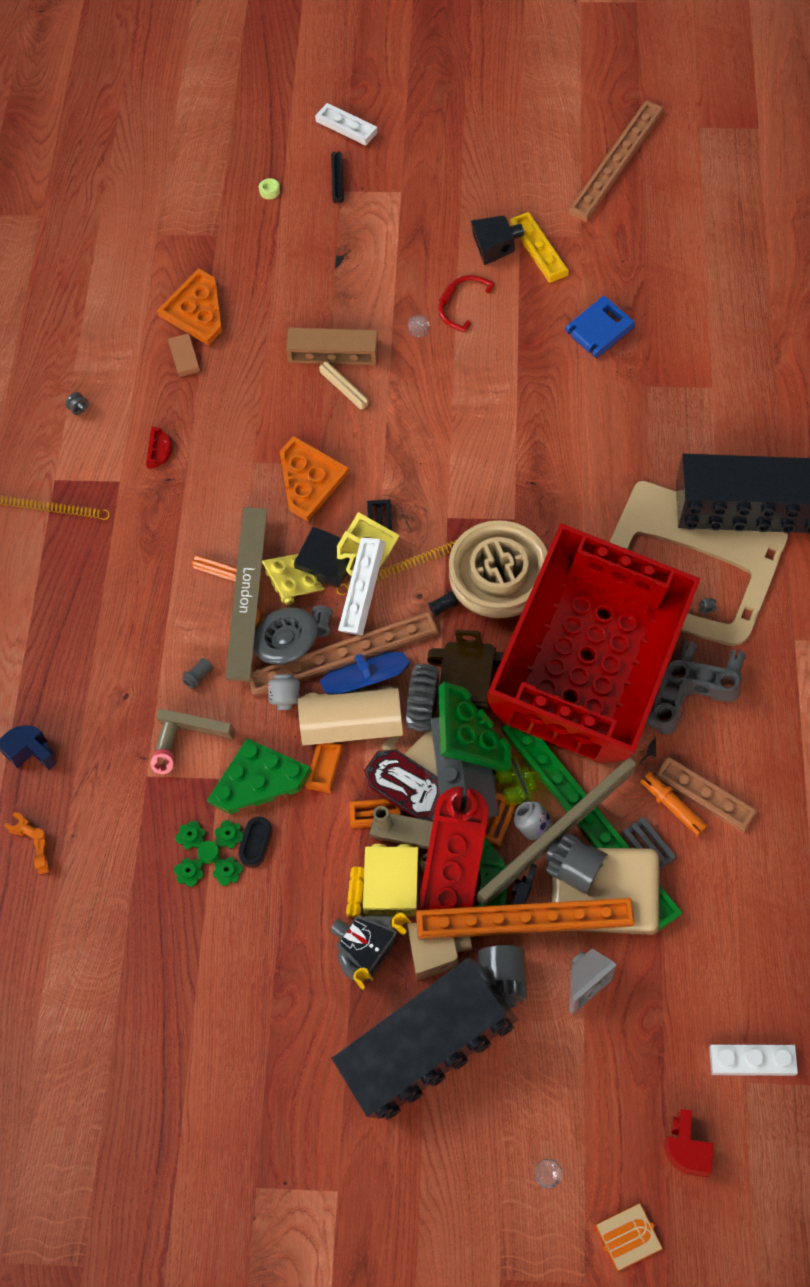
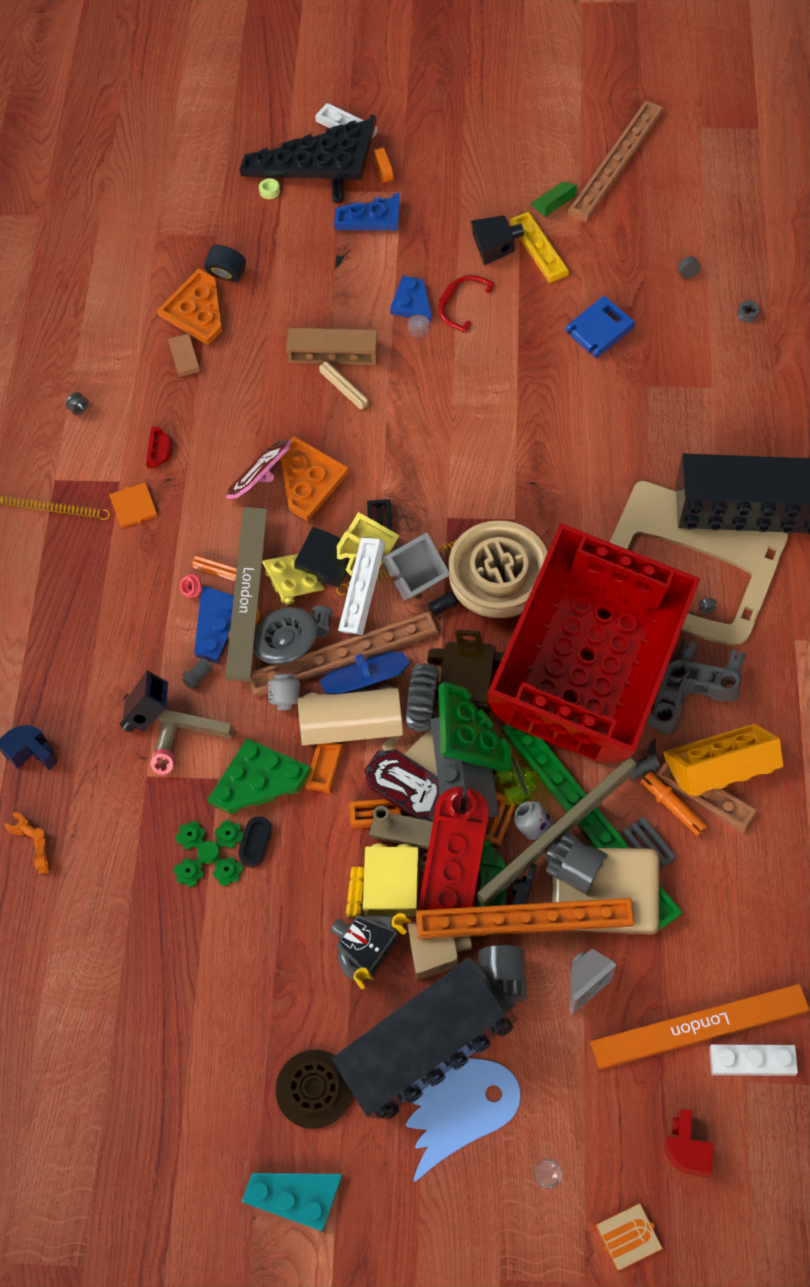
(133, 505): none -> orange piece
(145, 702): none -> black torso
(191, 586): none -> coral plate
(213, 624): none -> blue wing
(225, 263): none -> black wheel
(259, 469): none -> shield
(294, 1196): none -> teal wing
(312, 1089): none -> dark brown wheel
(331, 155): none -> black wing
(369, 216): none -> blue wing
(383, 165): none -> orange beam
(411, 299): none -> blue wing
(415, 566): none -> light grey piece
(460, 1112): none -> light blue piece
(555, 198): none -> green slope
(645, 765): none -> dark grey pin
(688, 267): none -> dark grey tile
(699, 1026): none -> orange tile
(724, 759): none -> light orange slope
(750, 305): none -> dark grey bush

